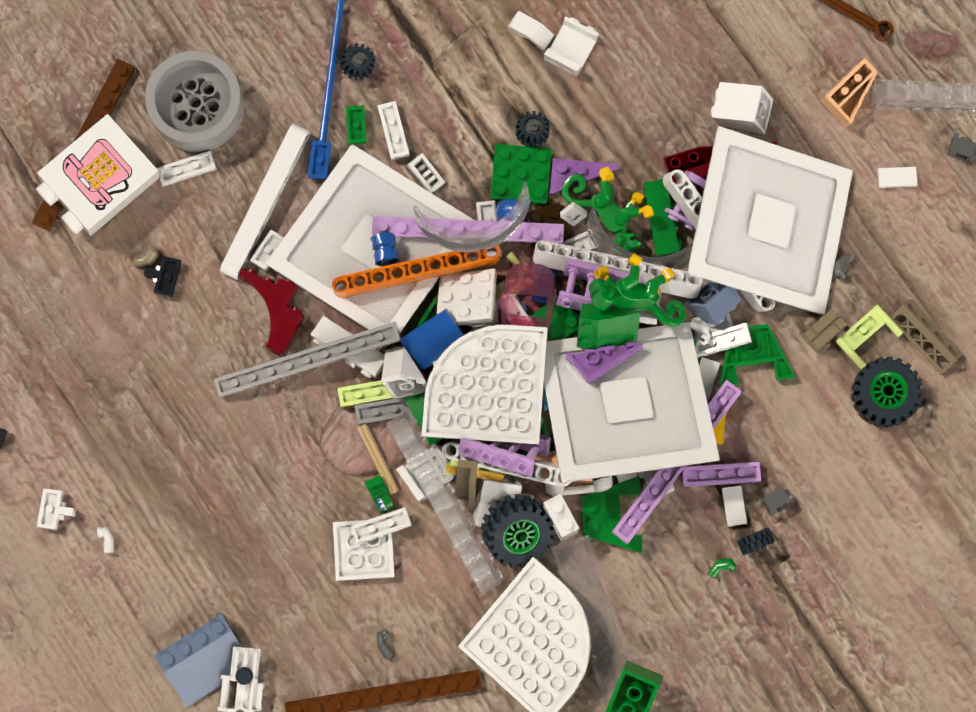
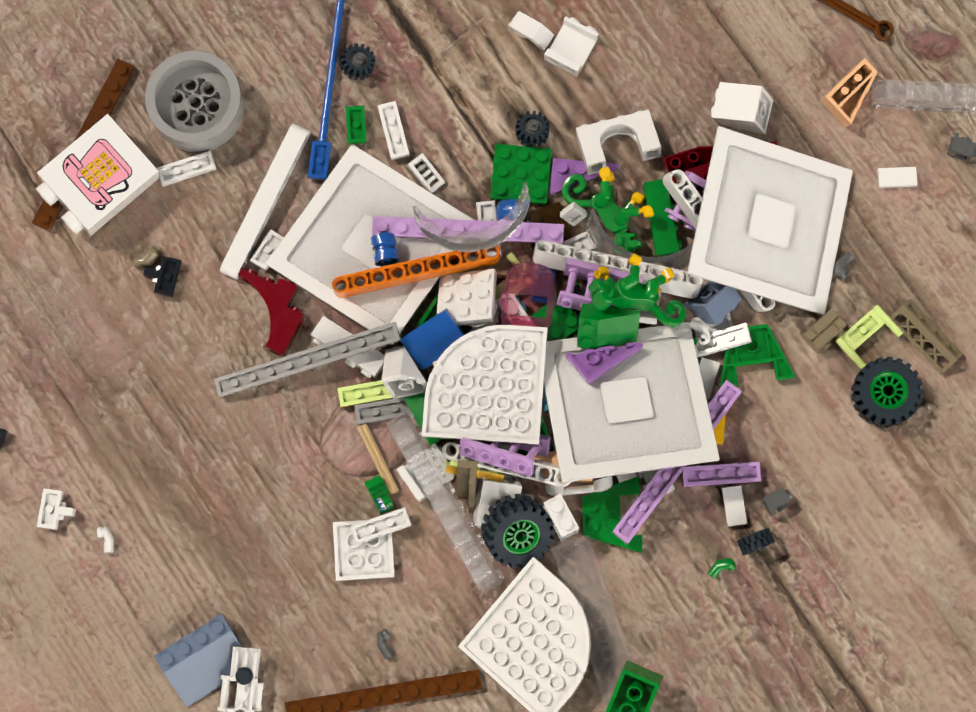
(636, 125): none -> white arch

